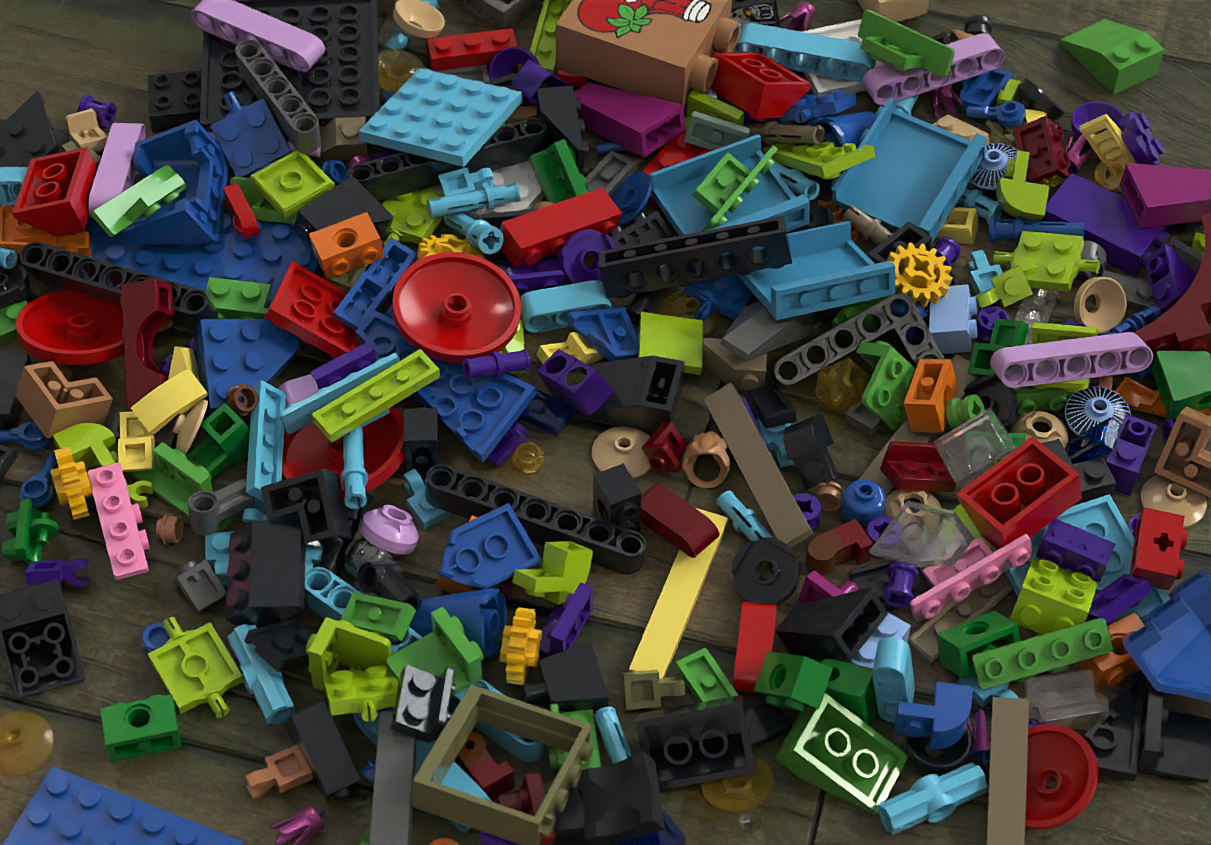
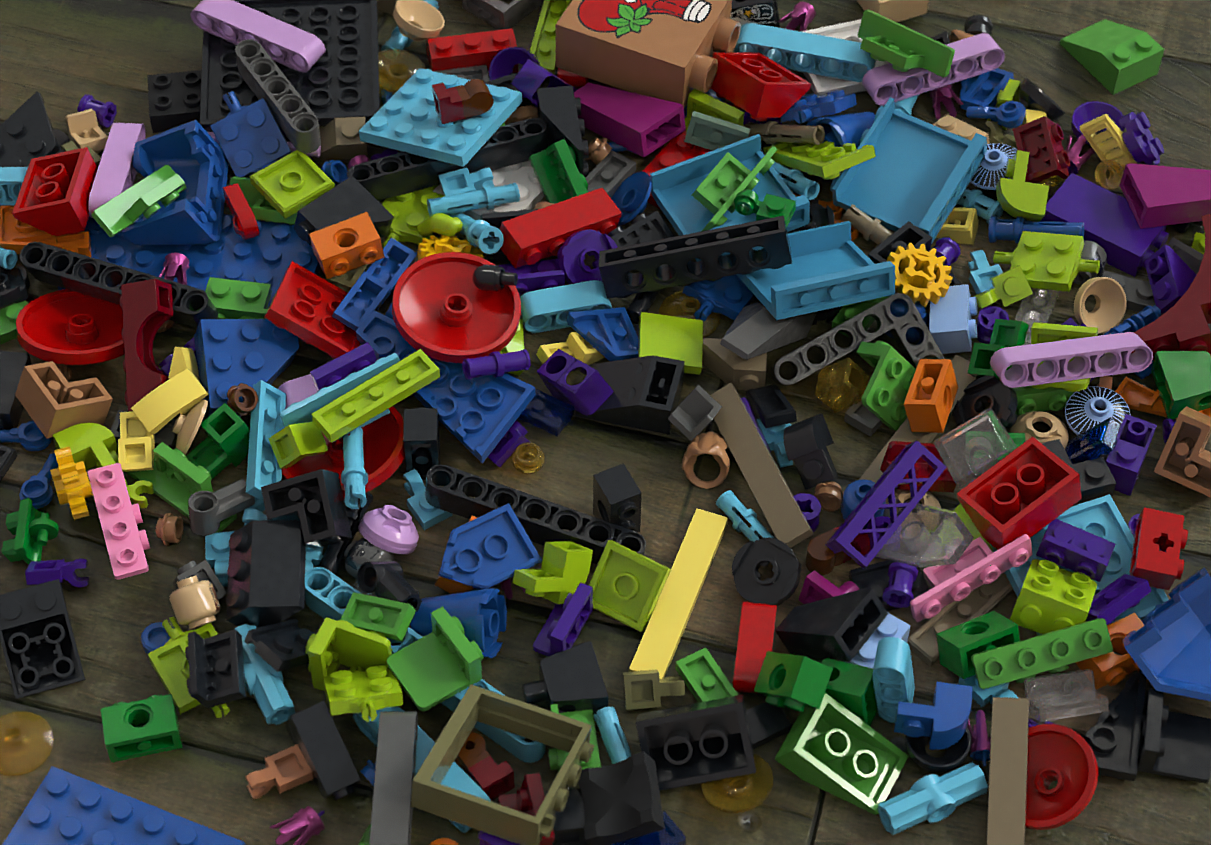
(175, 266): none -> flat silver piece
(194, 602): none -> tan head
(215, 668): none -> black bracket
(296, 443): none -> lime panel
(422, 703): black bracket -> none
(440, 224): none -> lime arm
(461, 101): none -> leg
(493, 278): none -> black cylinder
(520, 646): yellow gear -> none
(598, 150): none -> medium nougat plate
(608, 450): tan dish -> none
(627, 585): none -> lime tile
(665, 448): dark red bracket -> none
(677, 521): dark red beam -> none
(694, 412): none -> dark grey panel
(773, 206): none -> green plate
(875, 498): none -> dark purple fence
(961, 411): bright green wheel -> none
(1158, 495): tan dish -> none

